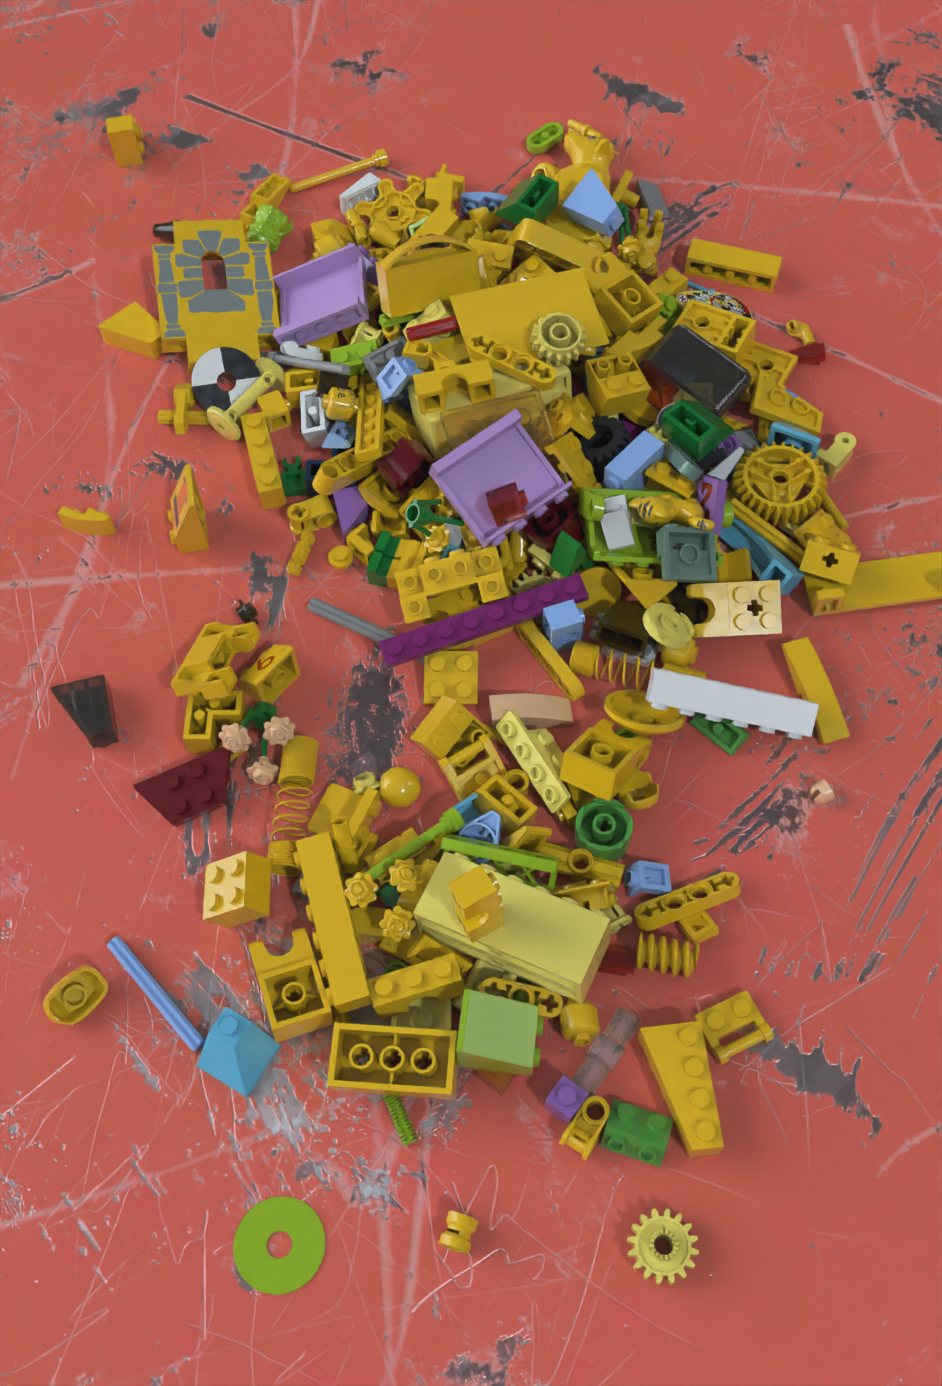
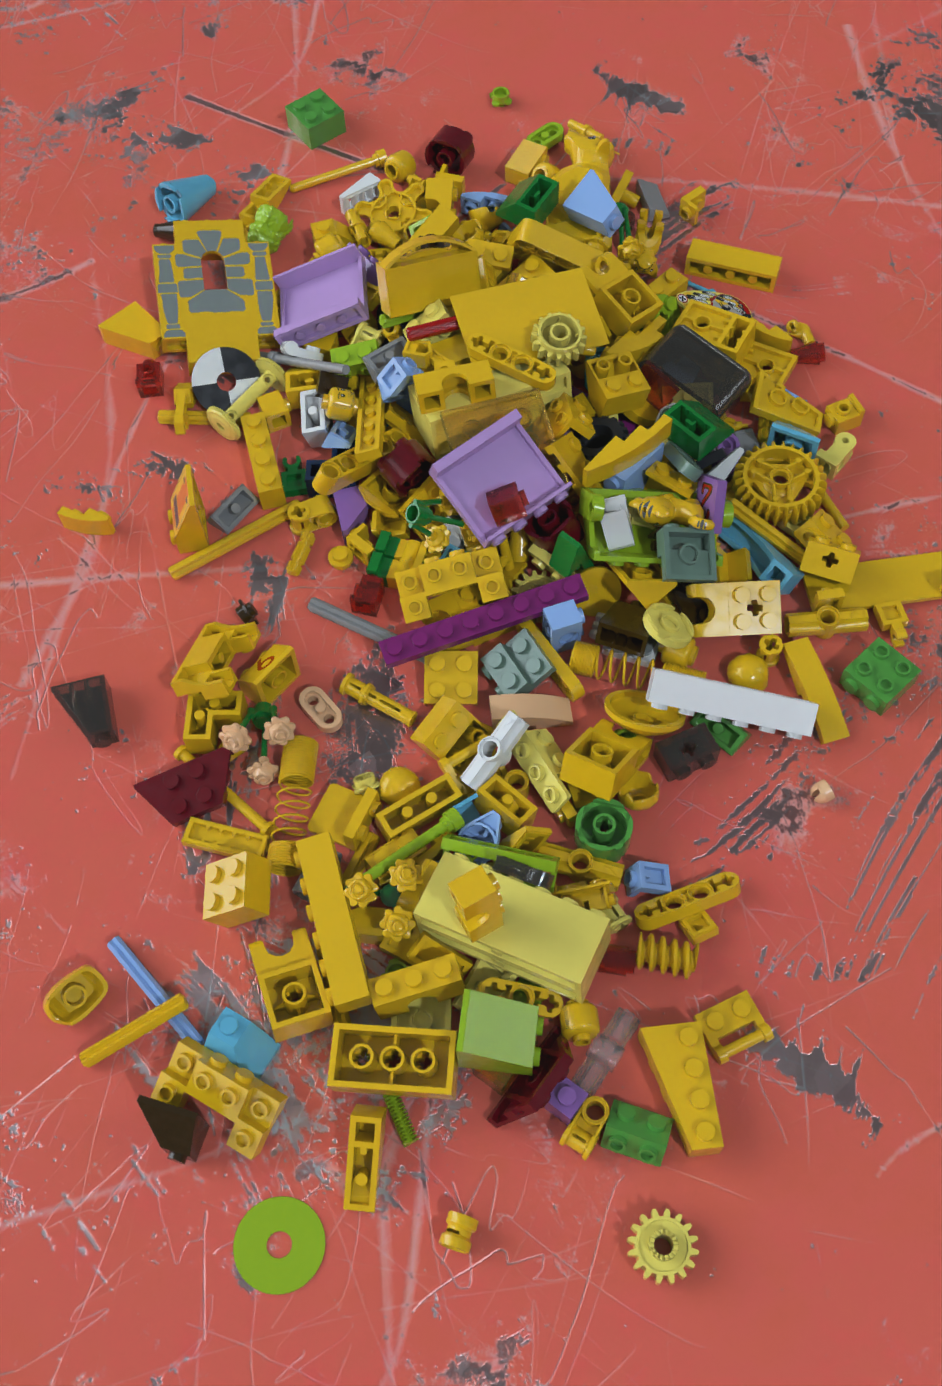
(125, 140): yellow brick -> none
(133, 1030): none -> yellow axle
(149, 373): none -> clear red brick
(175, 1128): none -> dark brown slope
(184, 196): none -> medium azure cone
(223, 838): none -> yellow plate
(224, 1088): none -> yellow bracket
(230, 542): none -> yellow axle
(233, 509): none -> light grey slope
(265, 827): none -> yellow bar
(315, 118): none -> bright green brick
(322, 711): none -> light nougat plate
(345, 844): yellow pin -> none
(364, 1157): none -> yellow slope
(367, 595): none -> clear red brick
(367, 695): none -> yellow pin
(399, 166): none -> yellow head
(419, 807): none -> yellow brick
(450, 147): none -> dark red brick
(500, 97): none -> lime plate
(505, 738): none -> white piece
(517, 665): none -> sand green plate
(523, 872): none -> clear smoke piece
(524, 161): none -> yellow brick
(533, 1092): none -> dark red wing
(623, 454): none -> yellow slope
(691, 205): none -> yellow bracket
(693, 741): none -> clear smoke brick
(748, 671): none -> yellow hair
(766, 648): none -> yellow bush
(774, 337): none -> yellow slope
(812, 622): none -> yellow piece
(844, 414): none -> yellow brick
(879, 676): none -> bright green brick
(892, 617): none -> yellow plate

